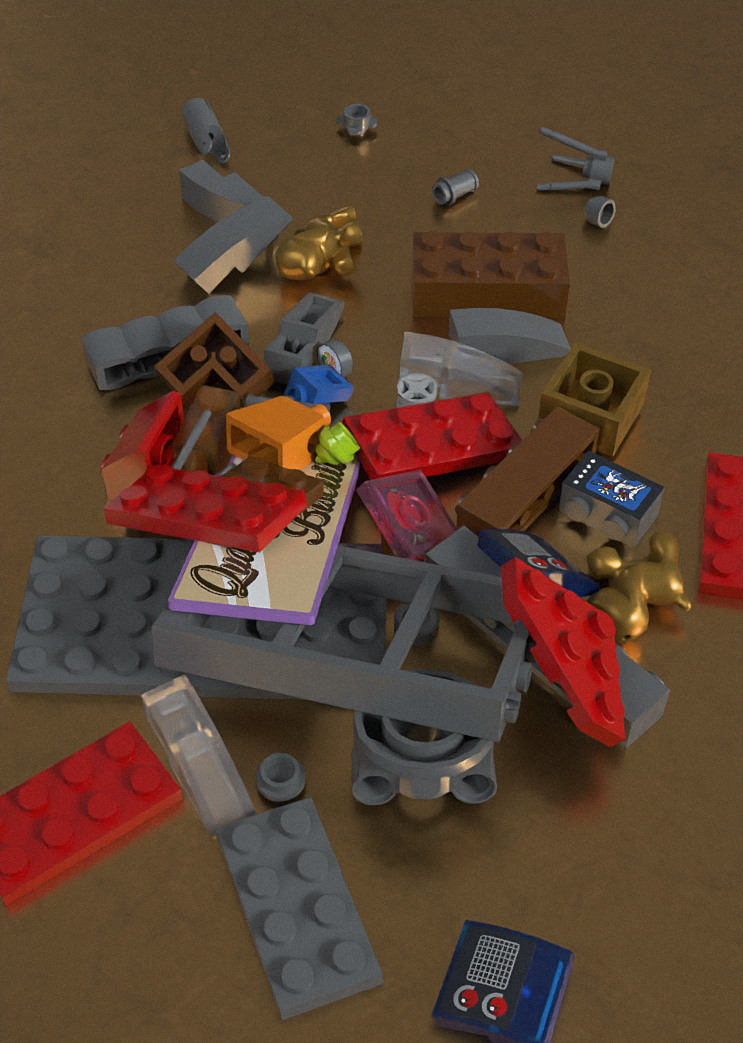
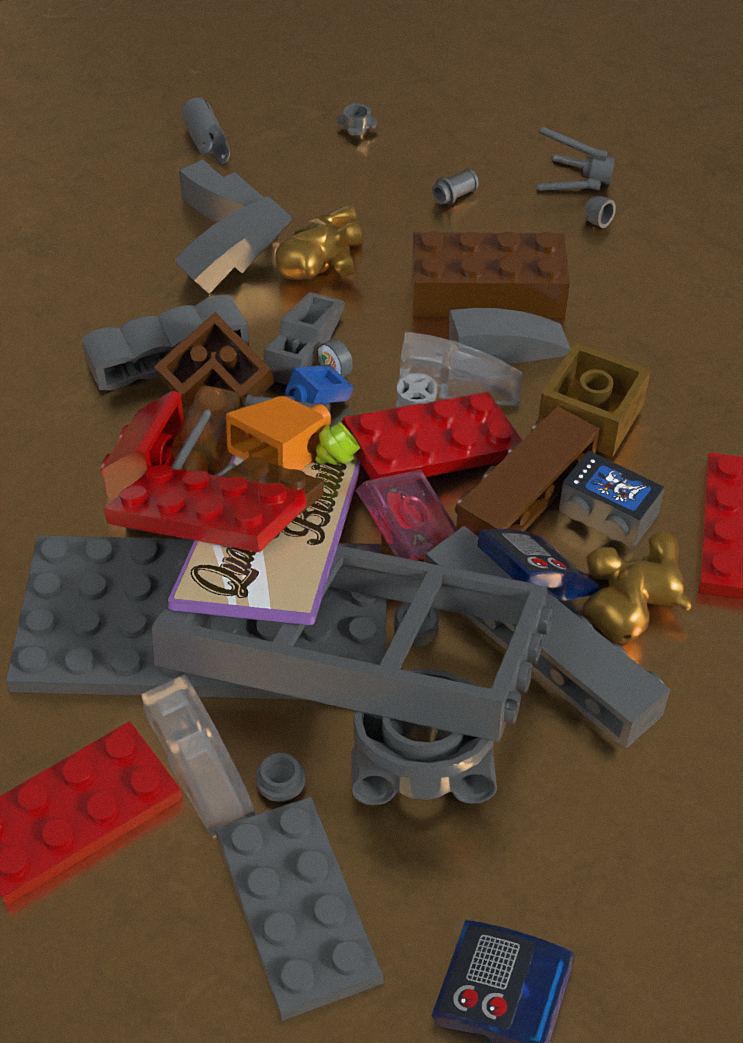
(571, 647): red plate -> none

